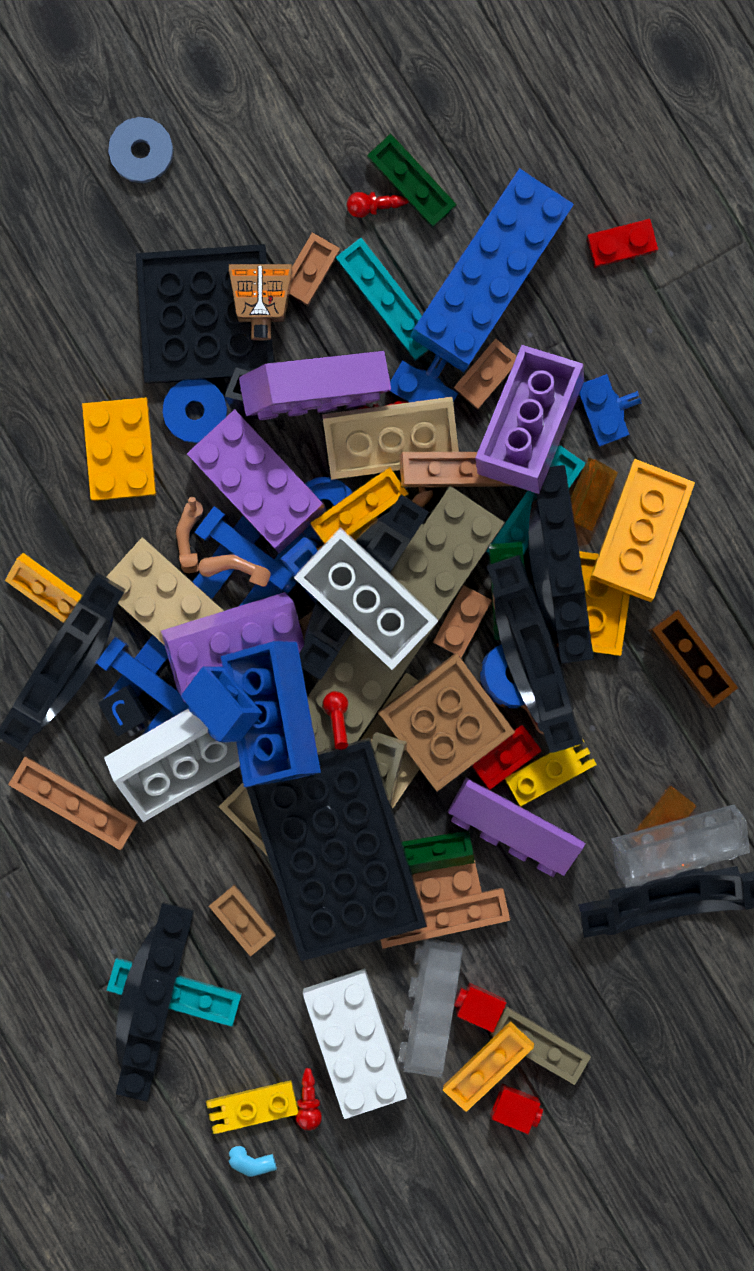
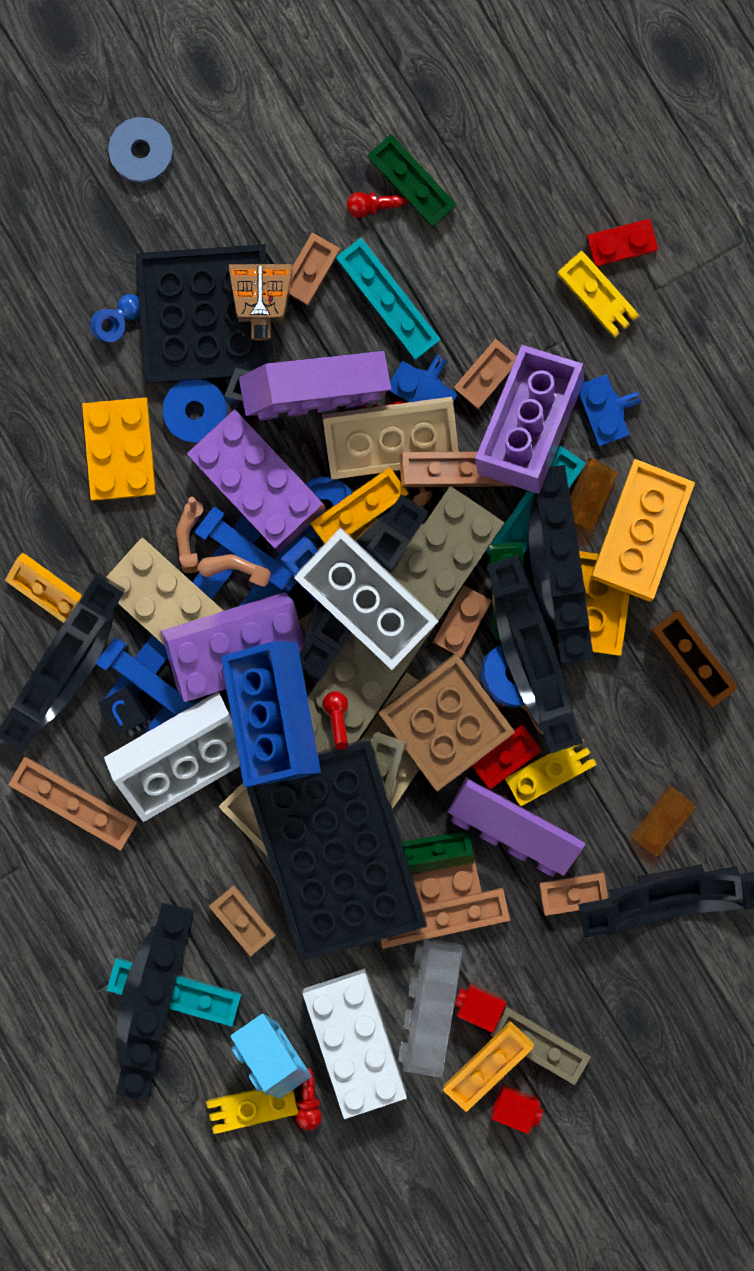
(126, 309): none -> blue plate
(220, 704): blue brick -> none
(249, 1166): medium azure arm -> none
(270, 1057): none -> medium azure brick
(491, 270): blue brick -> none
(566, 893): none -> nougat plate
(597, 293): none -> yellow hinge
(680, 846): clear brick -> none

